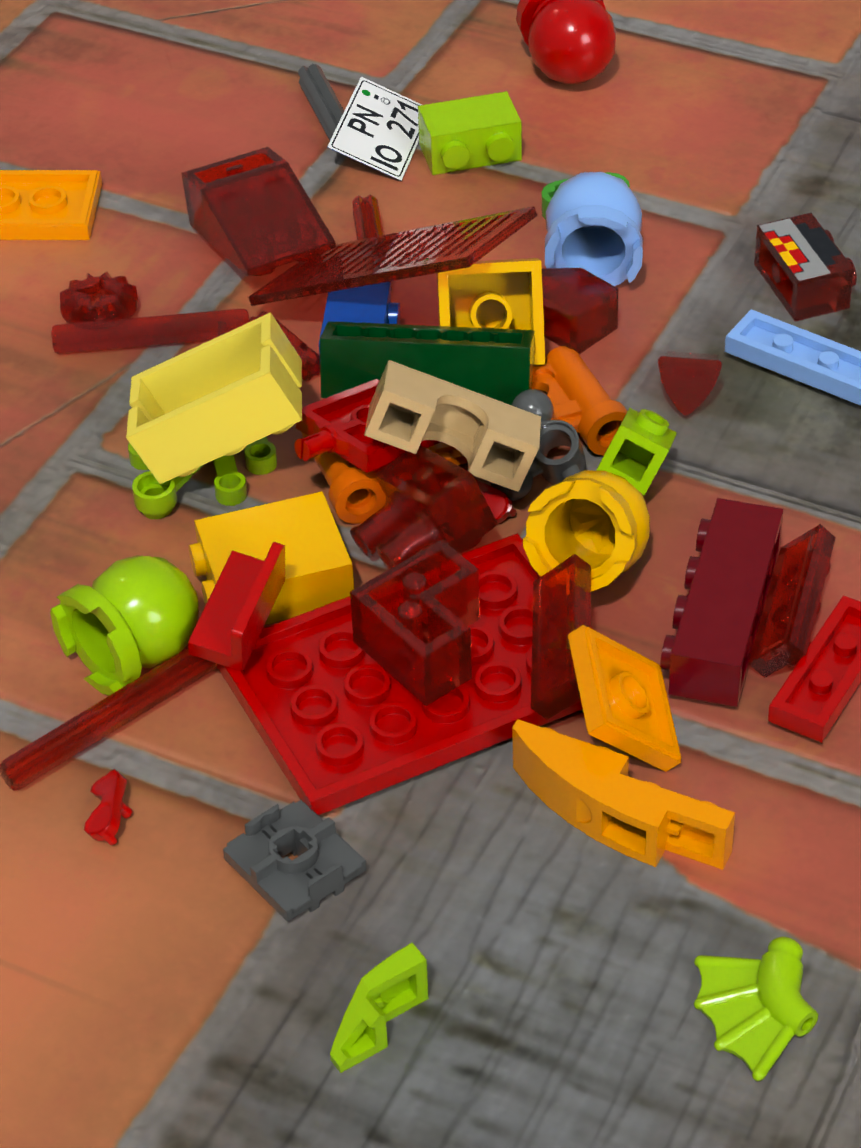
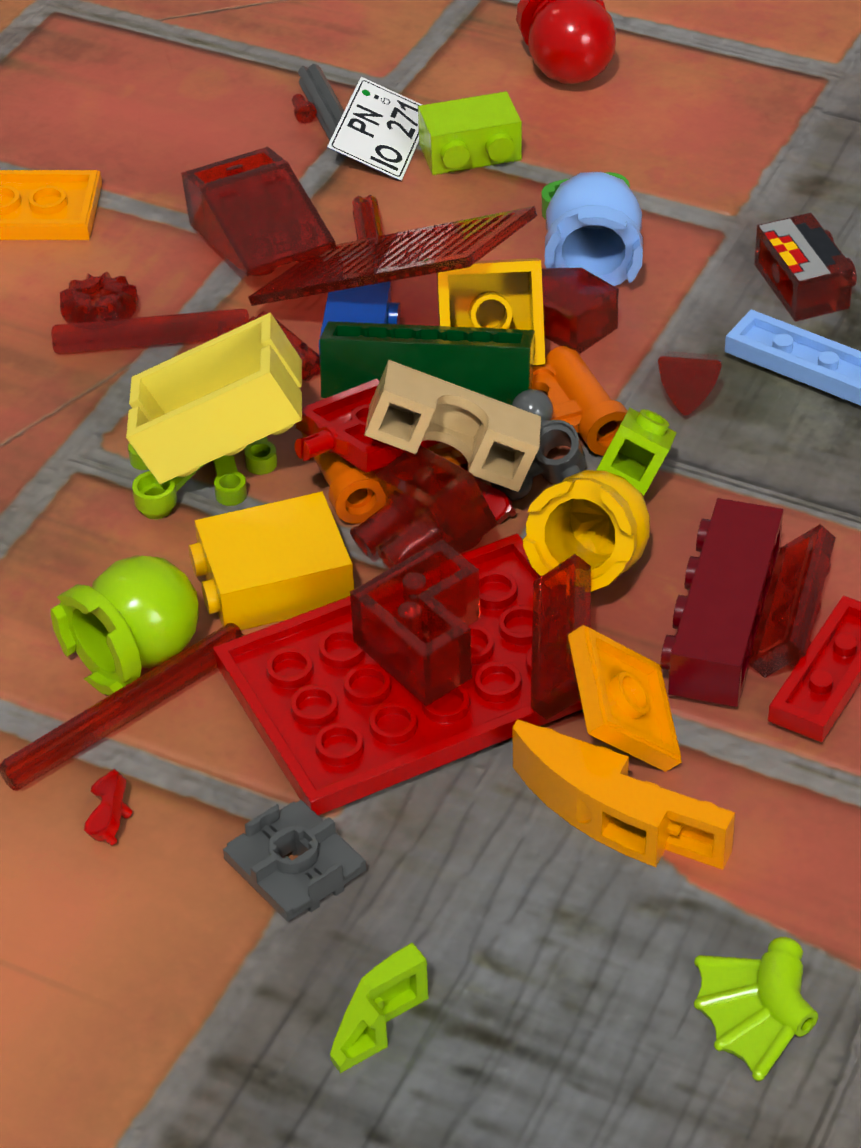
(238, 608): red panel -> none
(304, 110): none -> clear red piece

